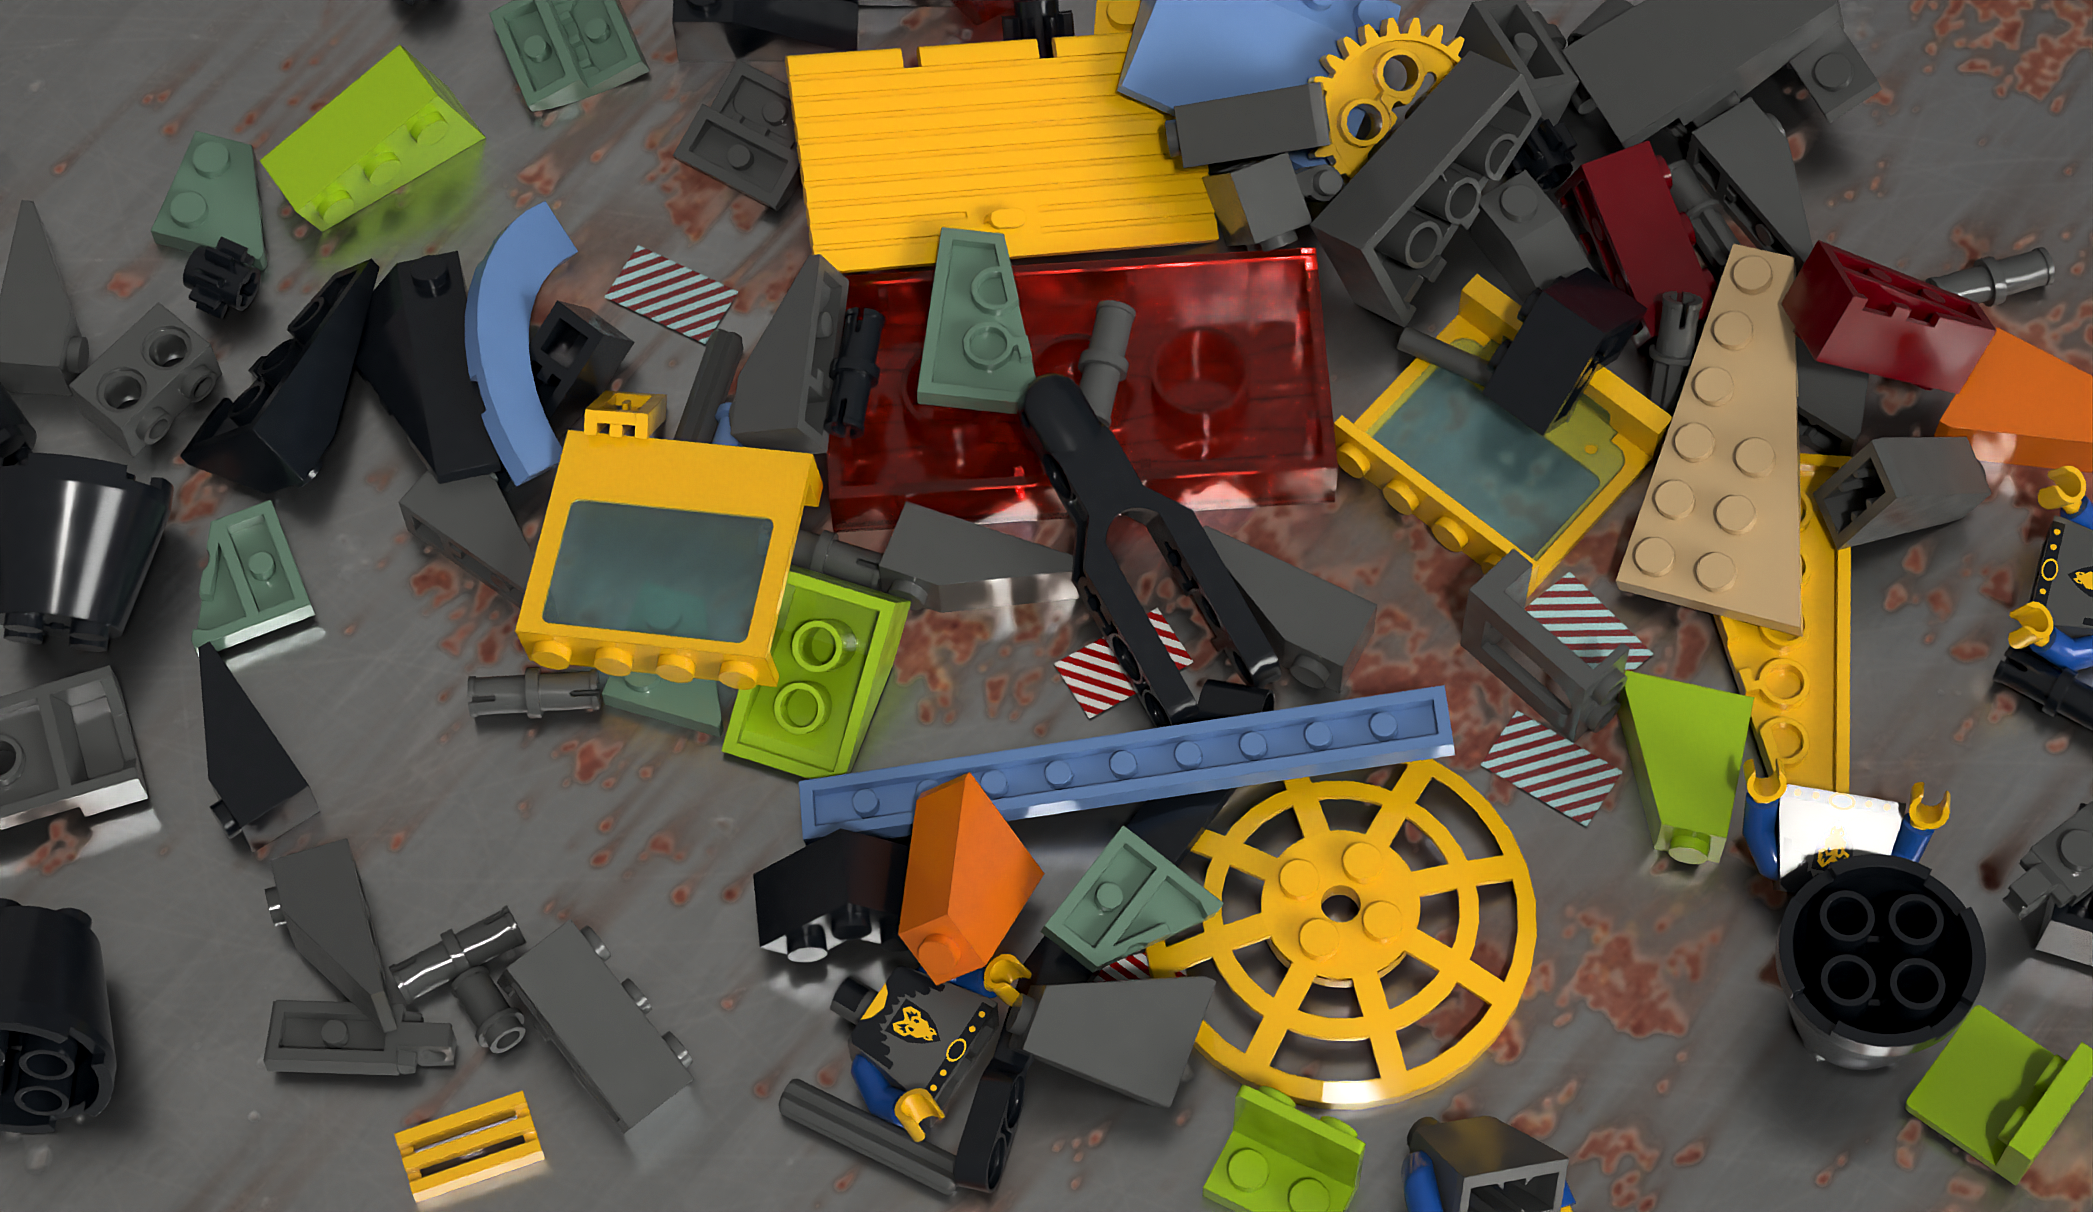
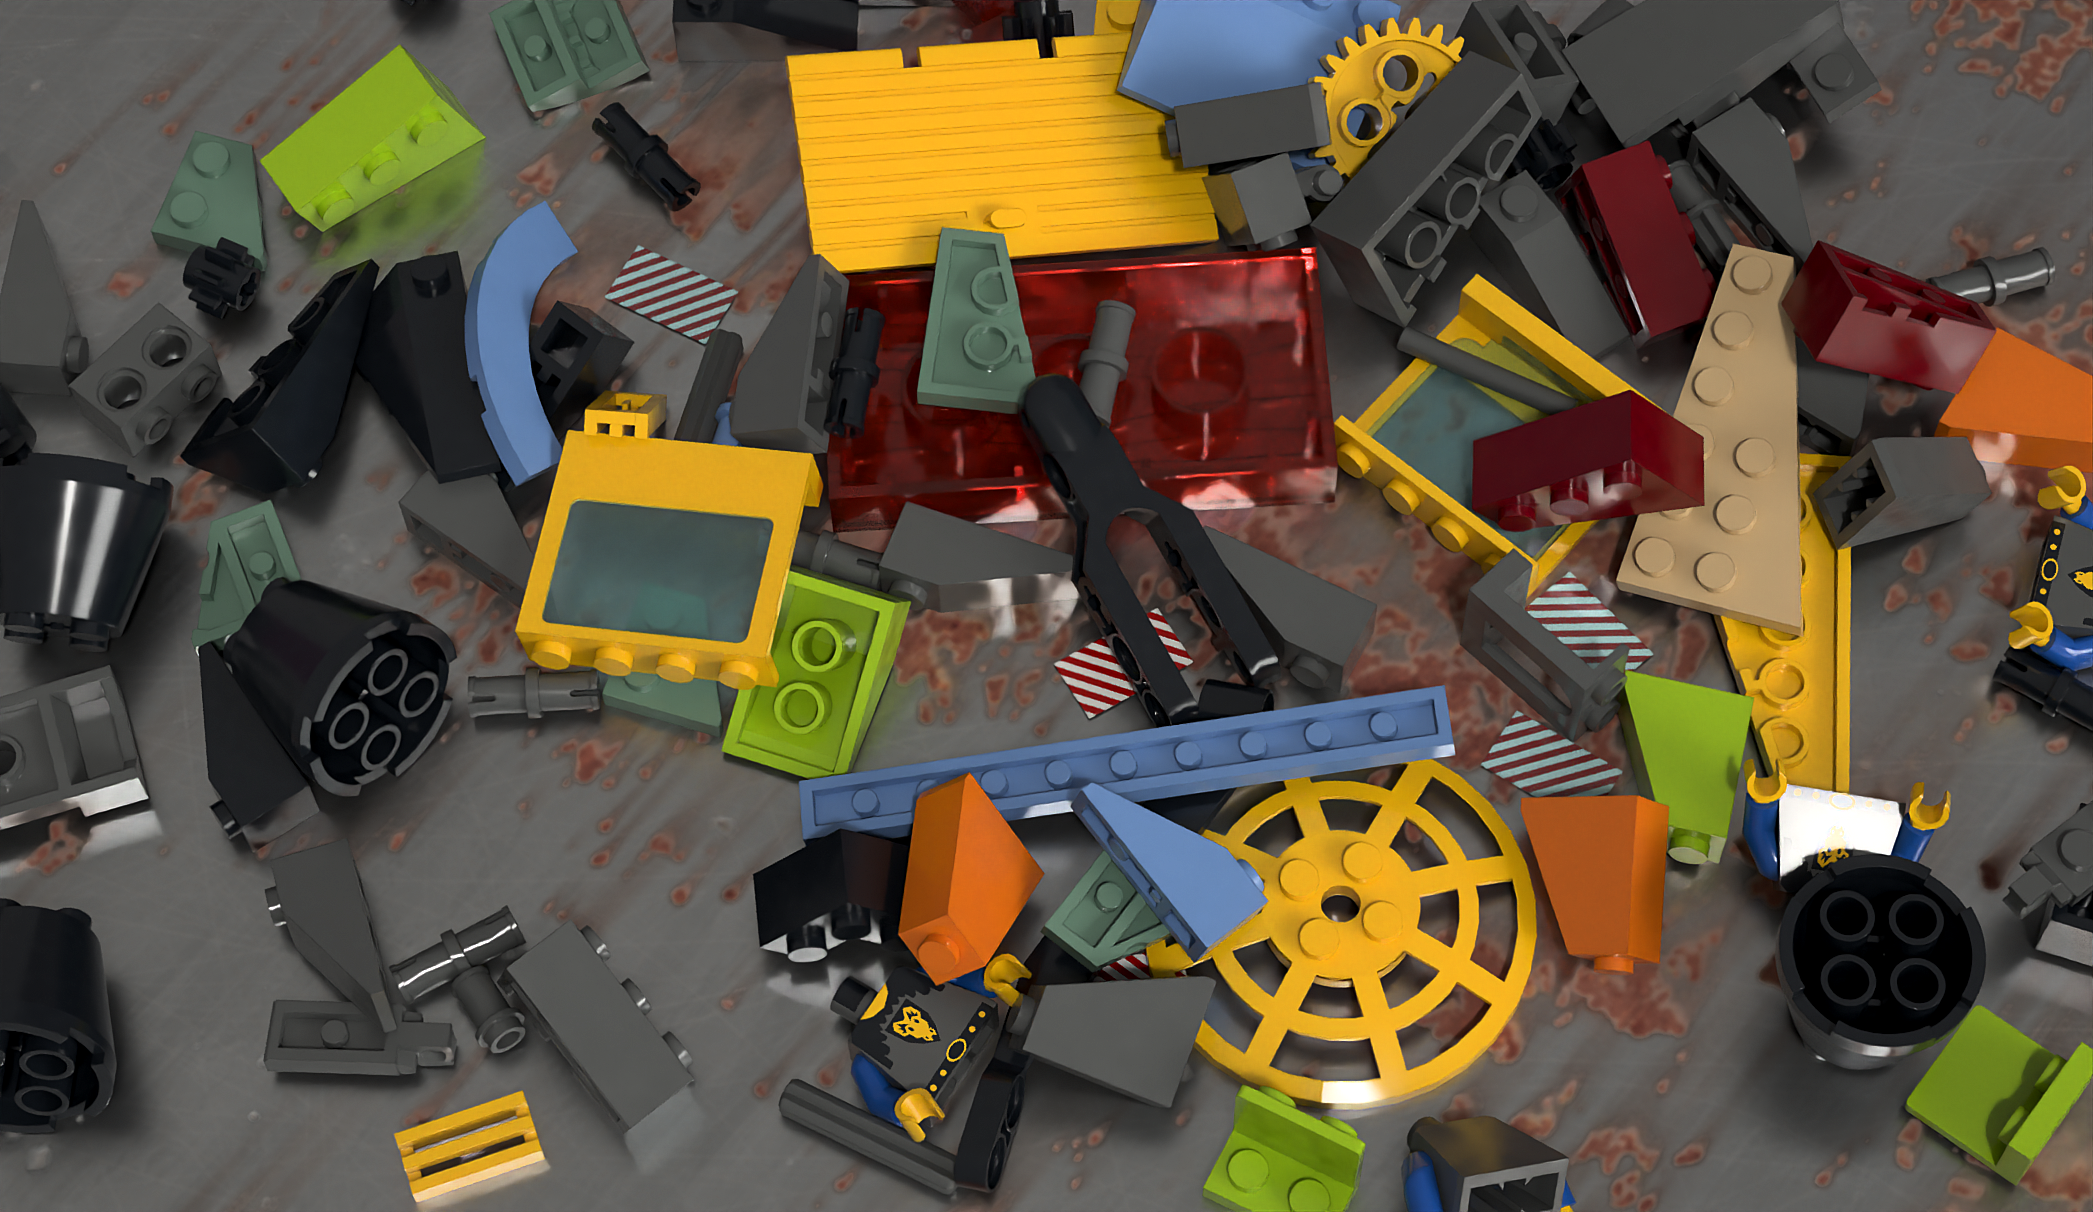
(342, 680): none -> black cone
(646, 156): none -> black pin
(746, 138): dark grey slope -> none
(1179, 874): none -> medium blue slope
(1560, 346): black brick -> none
(1588, 466): none -> dark red wedge
(1603, 874): none -> orange slope
(1673, 348): dark grey axle -> none

